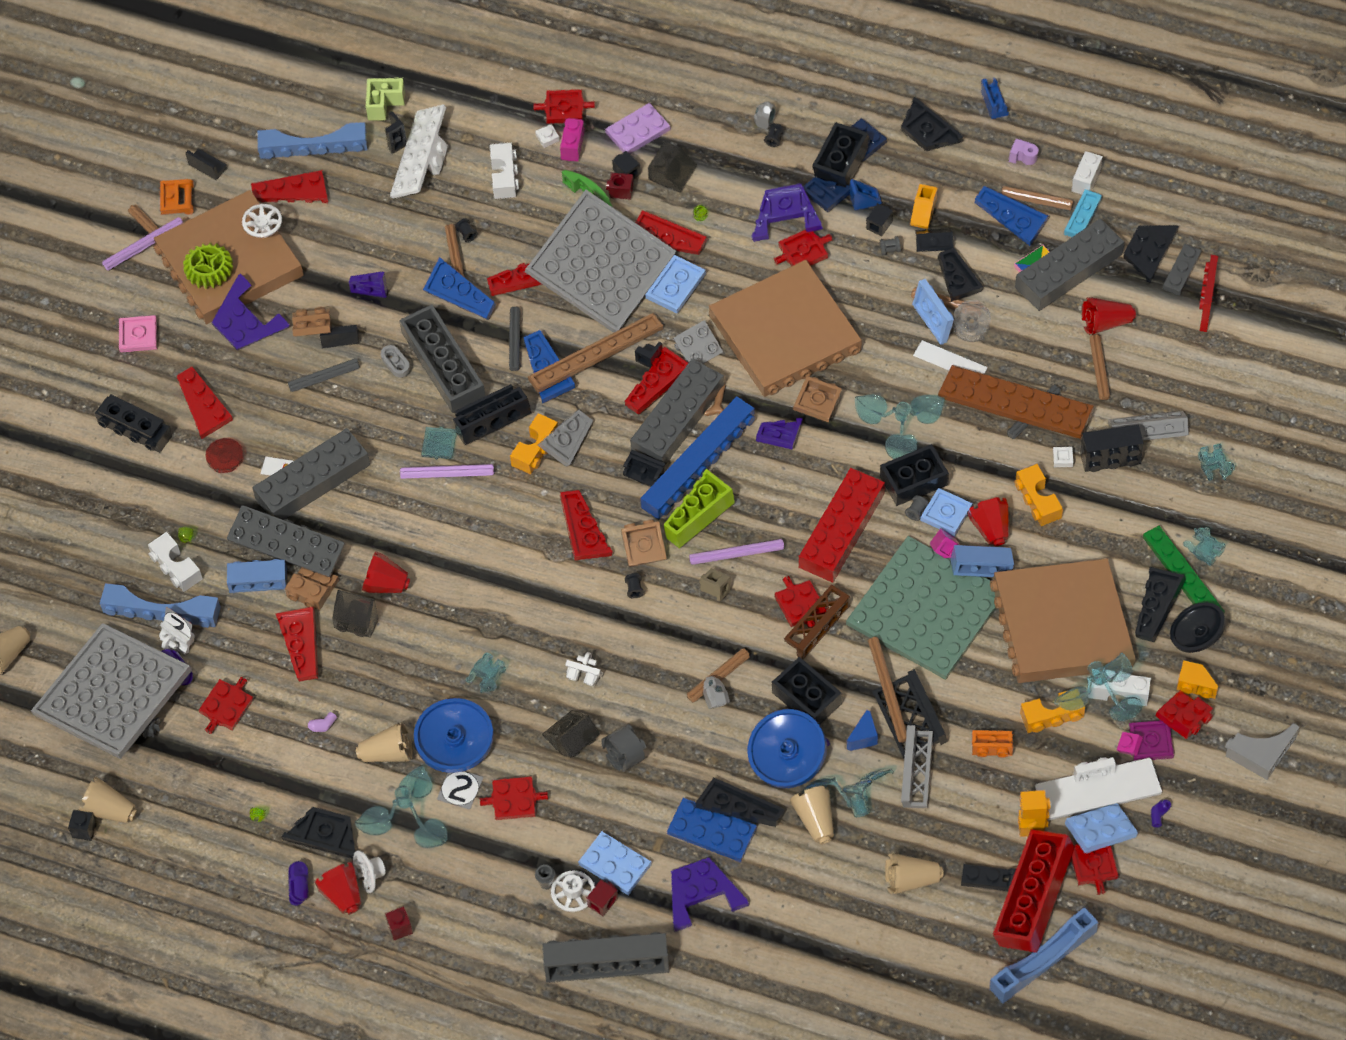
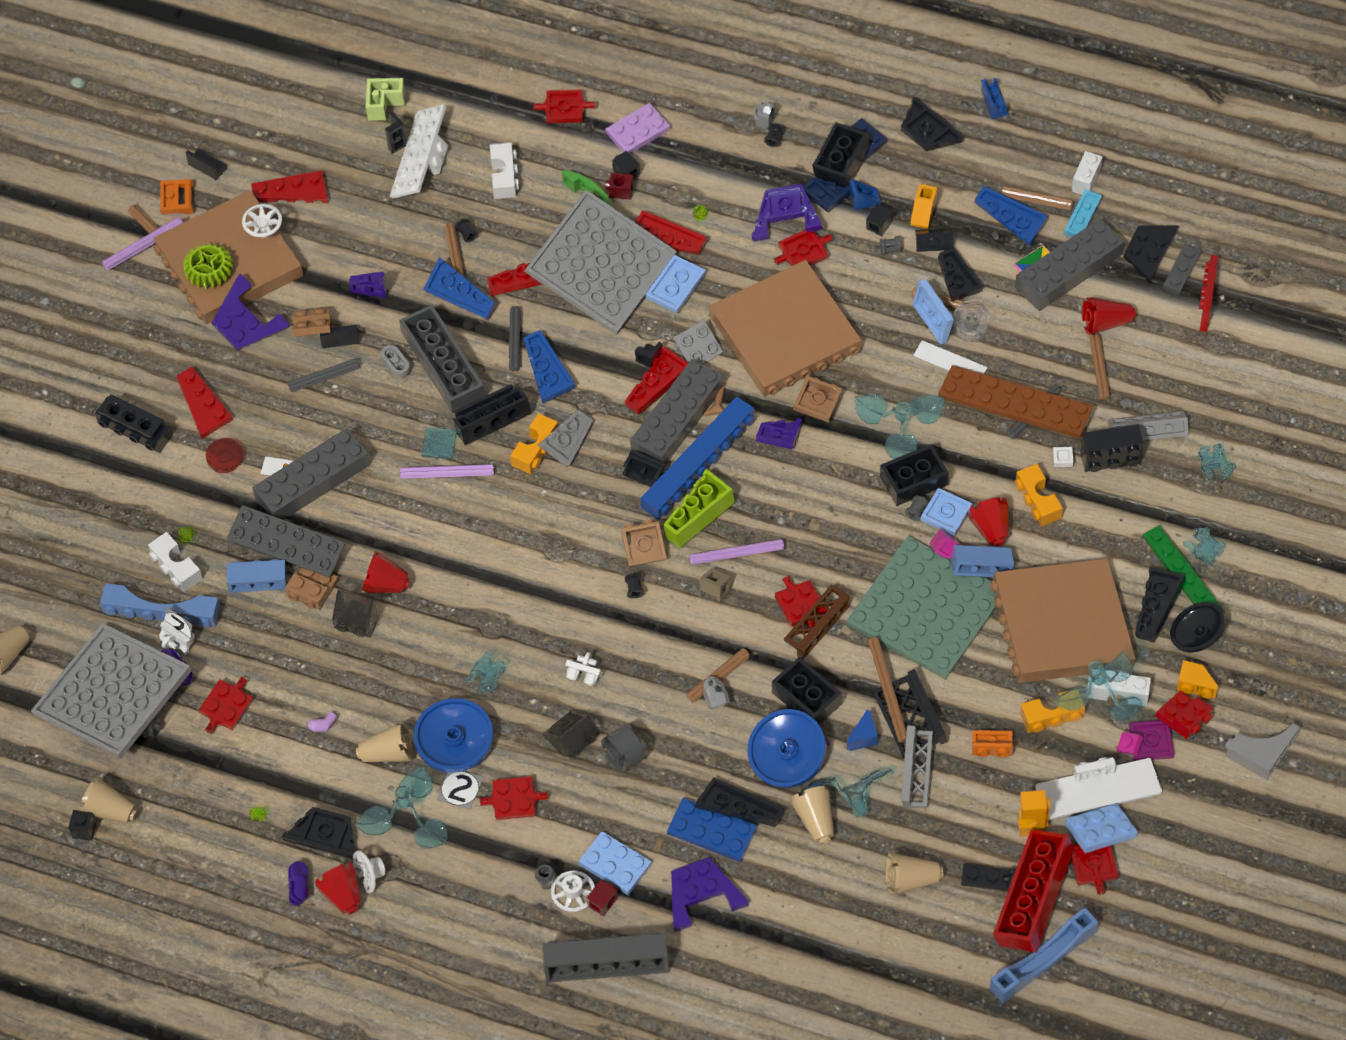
(138, 333): bright pink tile -> none
(300, 638): red wing -> none
(346, 139): medium blue arch -> none
(398, 923): dark red brick -> none
(547, 136): white plate -> none
(572, 140): dark pink brick -> none
(584, 535): red wing -> none
(595, 352): medium nougat tile -> none
(671, 167): clear smoke slope -> none
(841, 525): red brick -> none
(1024, 152): lavender leg -> none
(1158, 811): dark purple arm -> none

